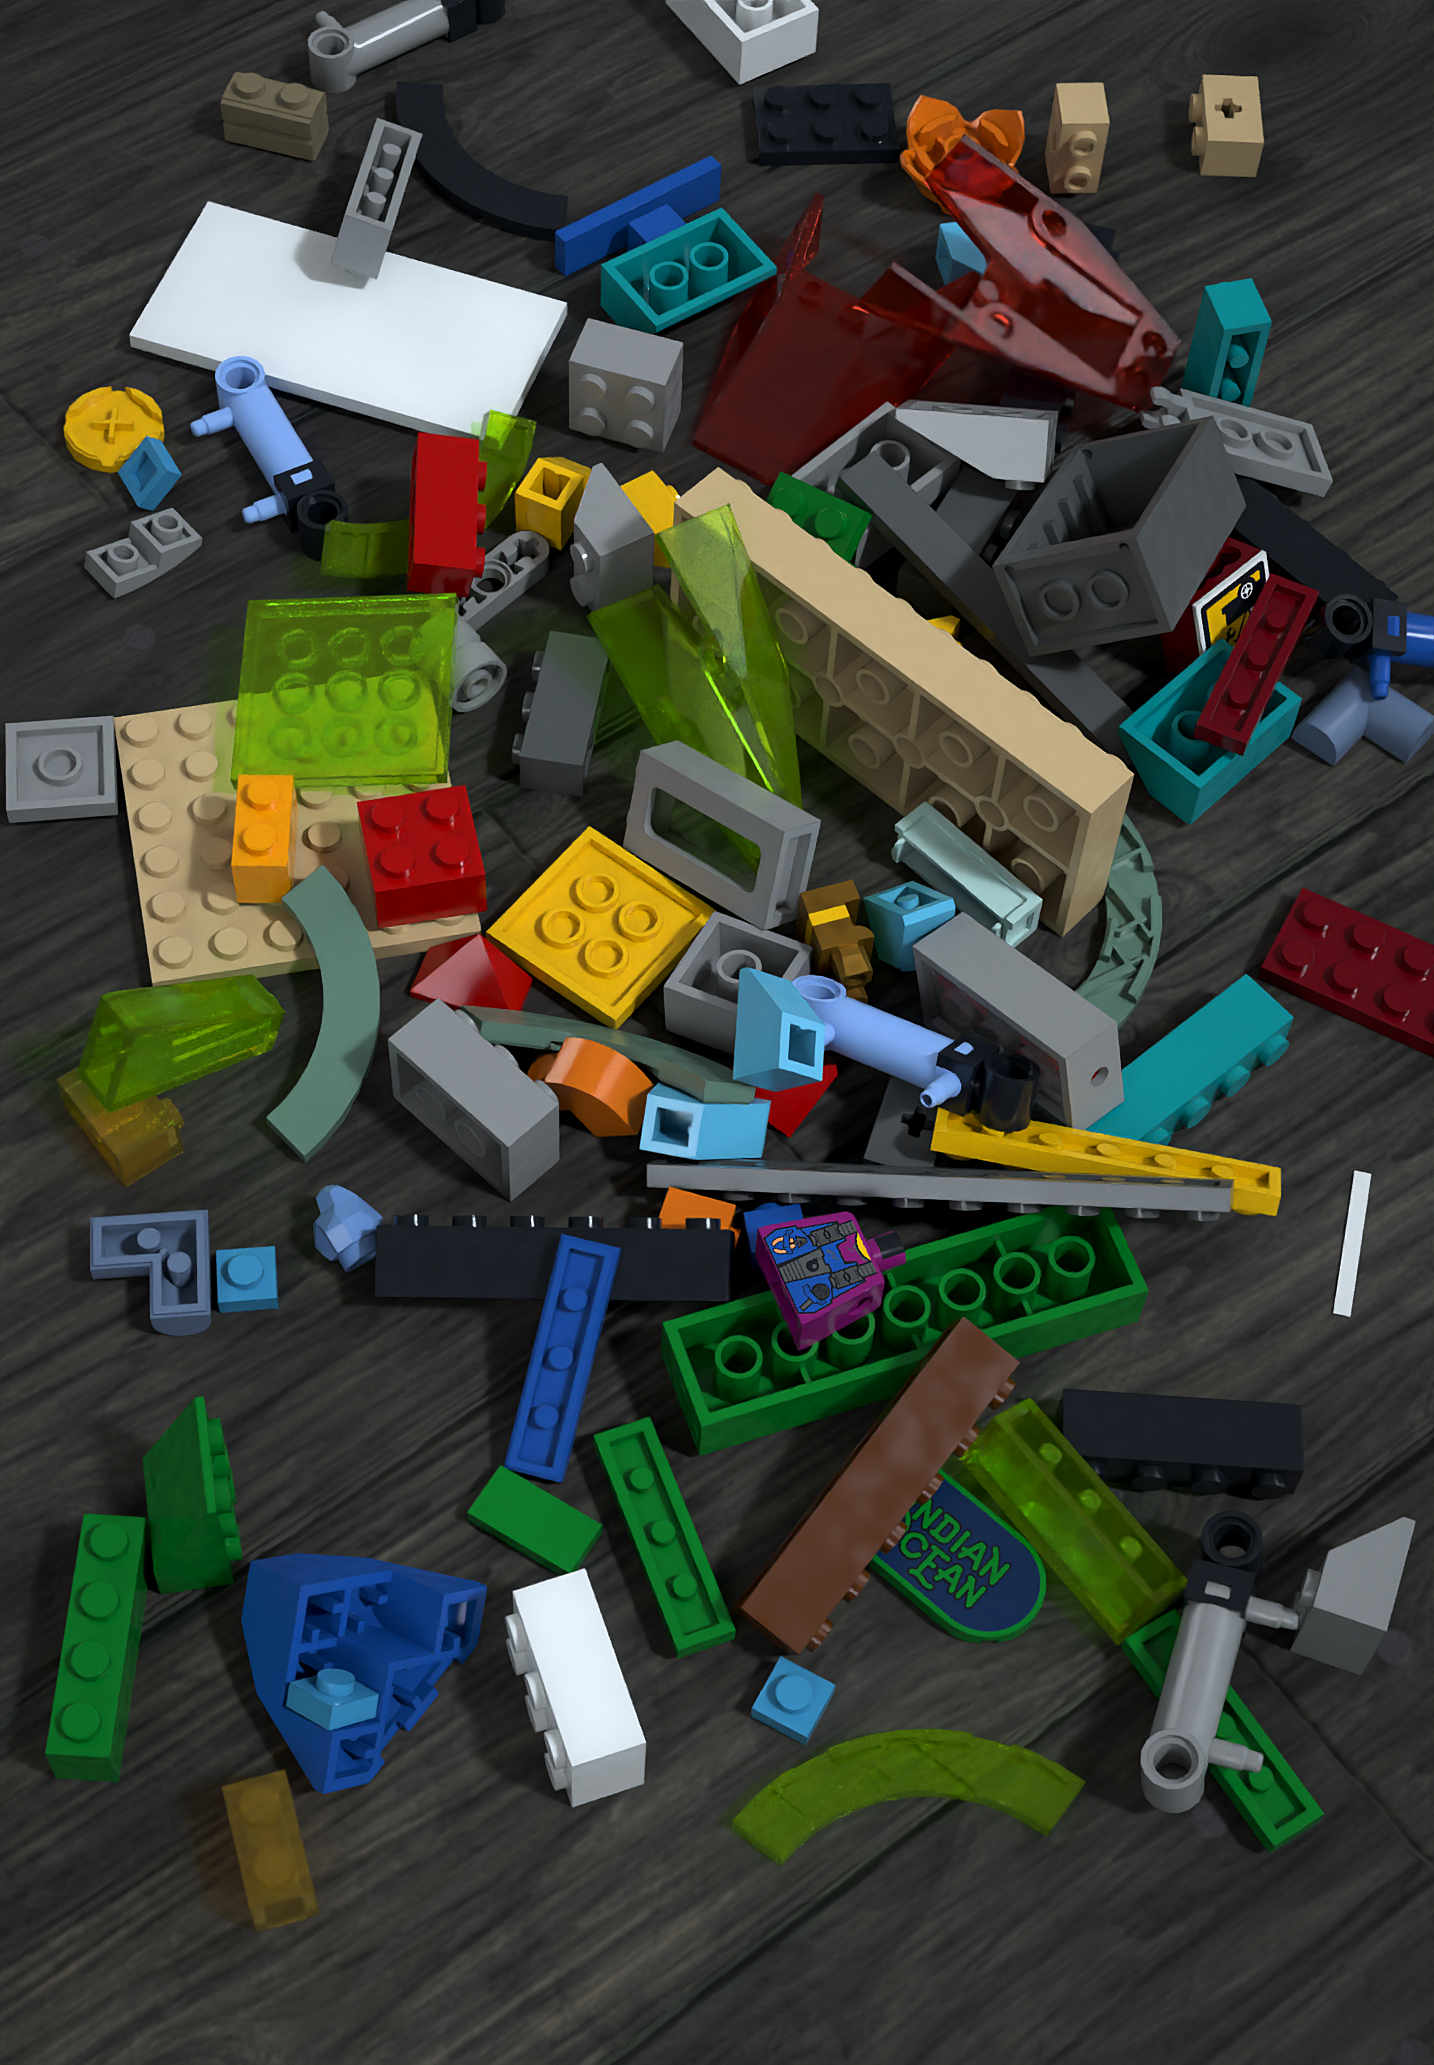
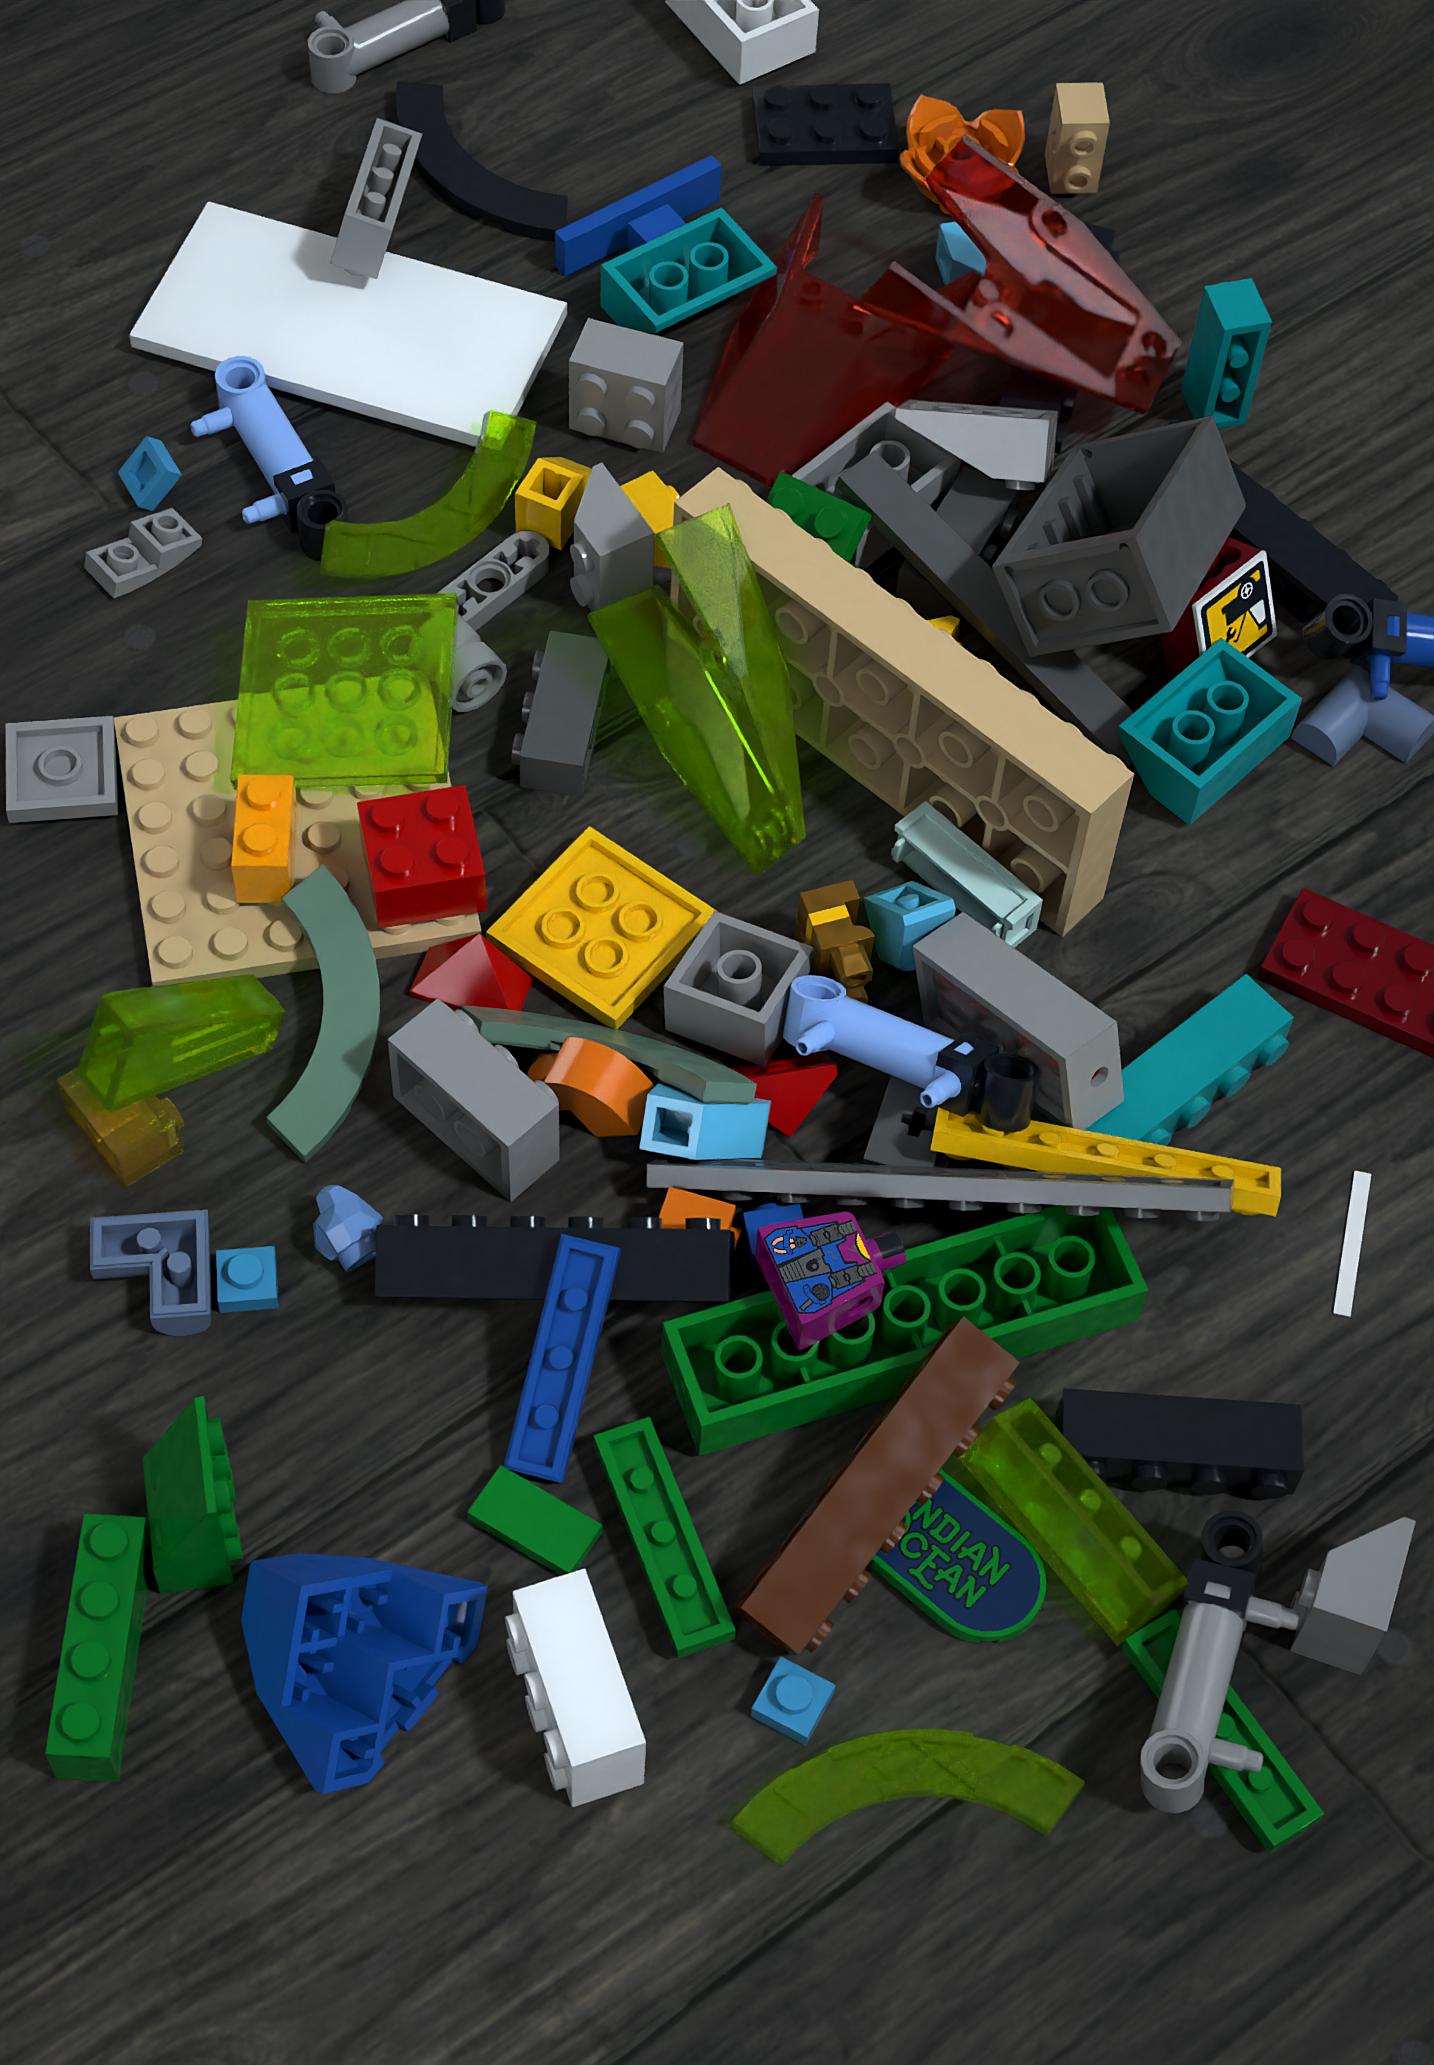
(109, 426): yellow tile -> none
(270, 1851): clear yellow brick -> none
(275, 115): dark tan brick -> none
(332, 1699): dark azure plate -> none
(445, 515): red brick -> none
(776, 1034): medium azure slope -> none
(779, 829): light grey piece -> none
(1131, 930): sand green tile -> none
(1227, 125): tan brick -> none
(1255, 440): light grey tile -> none
(1256, 664): dark red plate -> none

